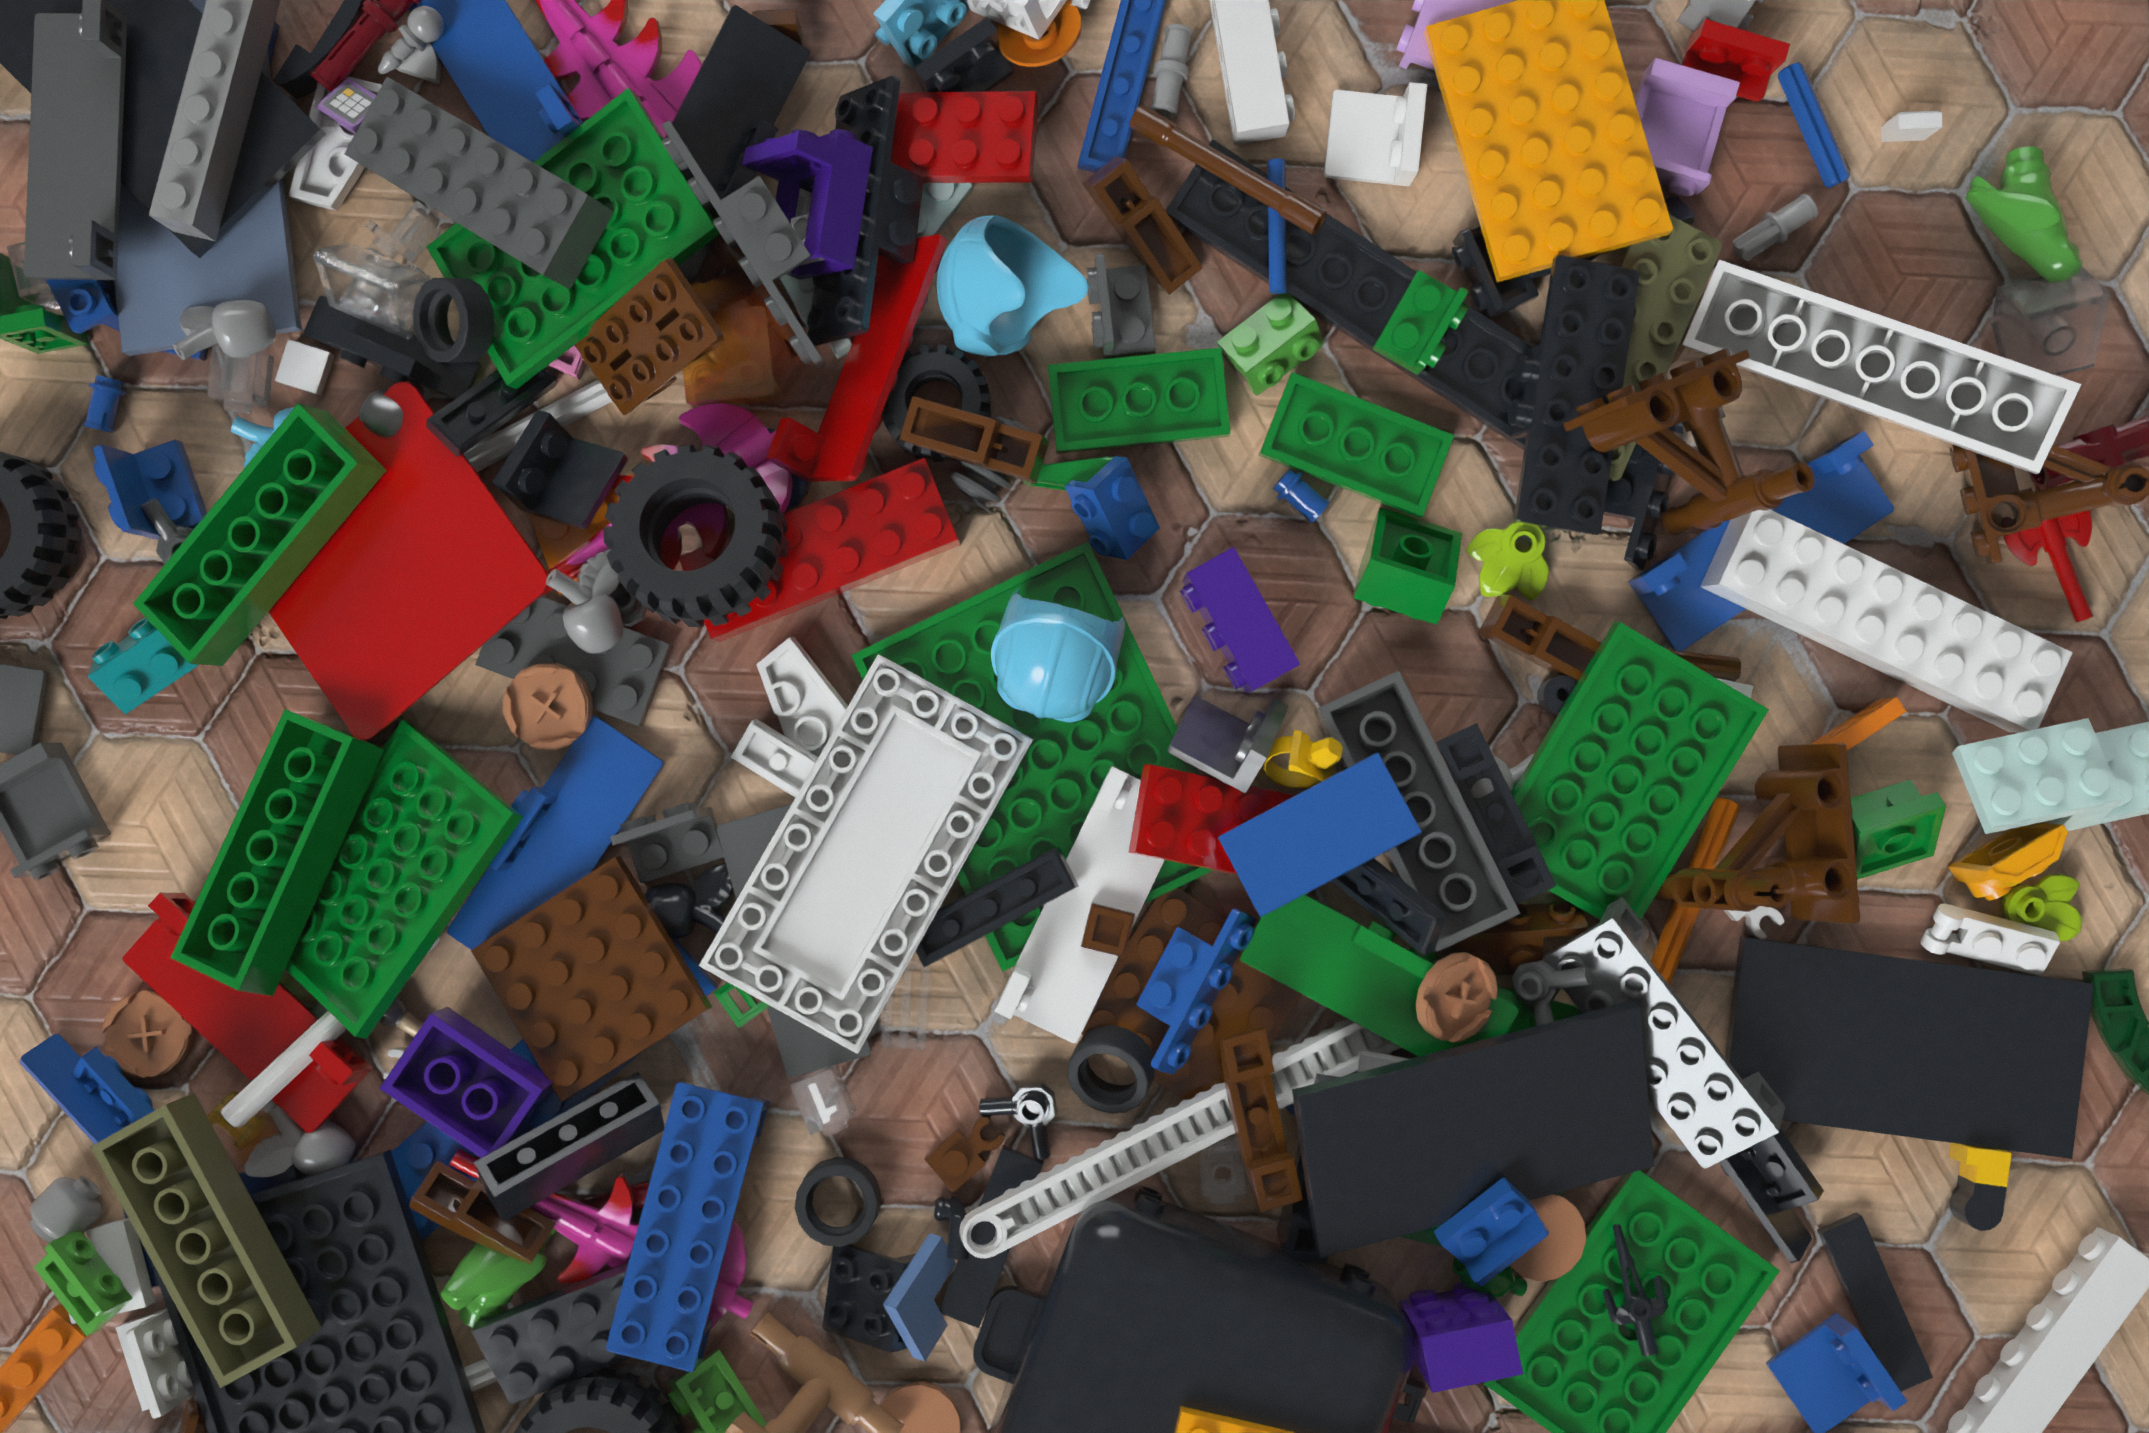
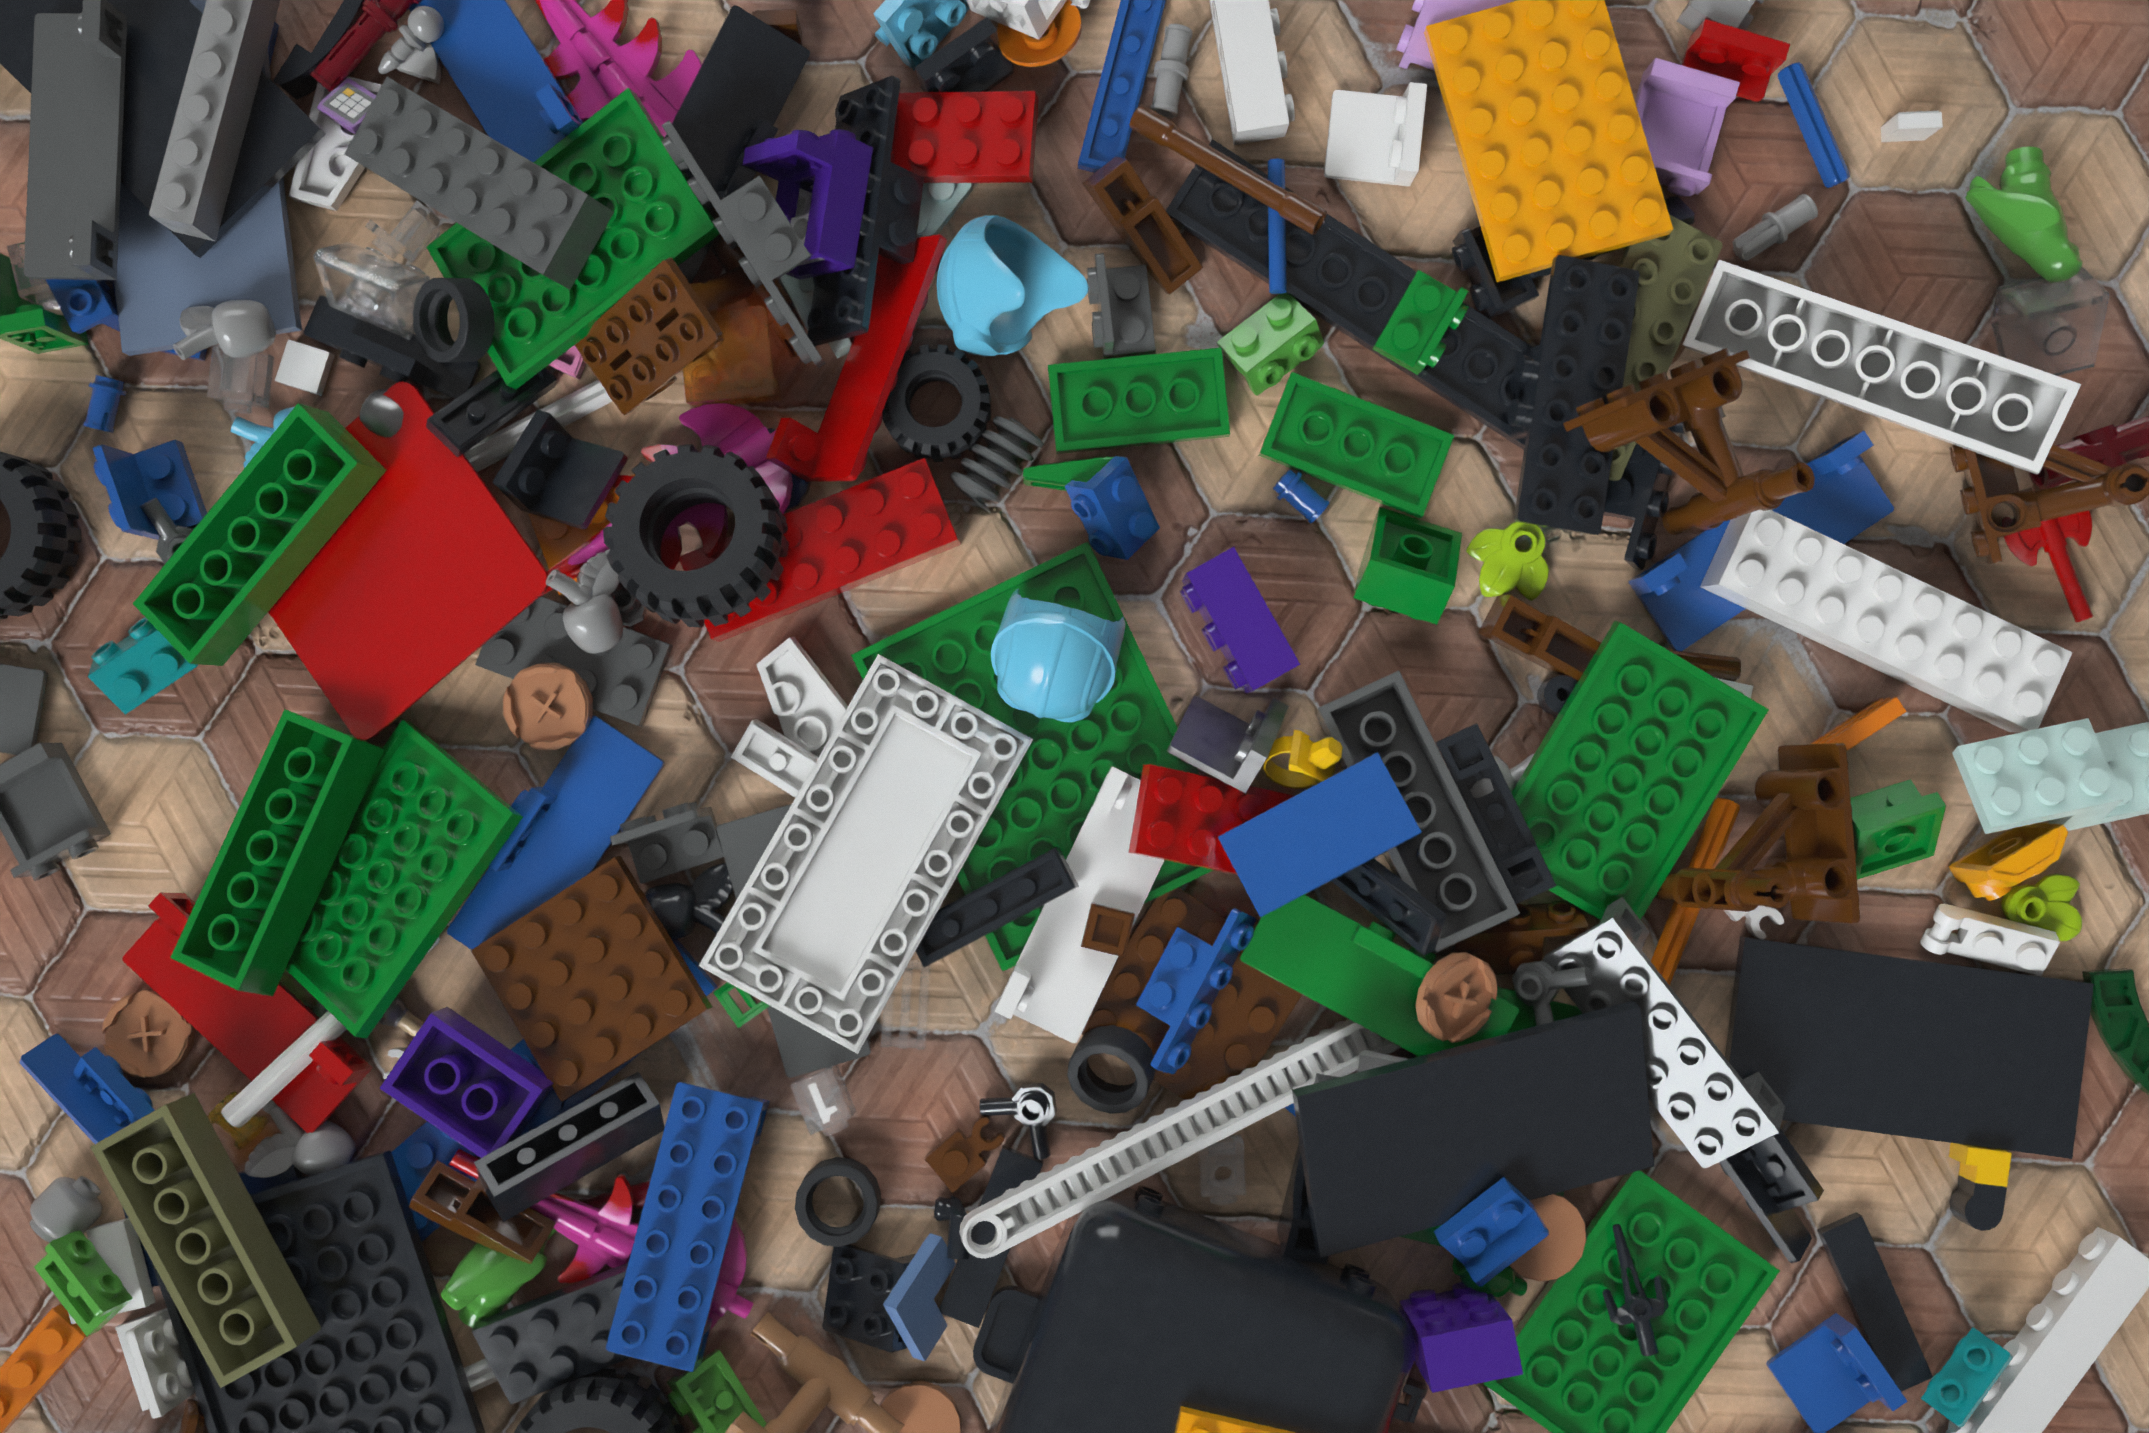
(974, 439): reddish brown slope -> none
(1257, 1119): reddish brown slope -> none
(1966, 1377): none -> teal bracket

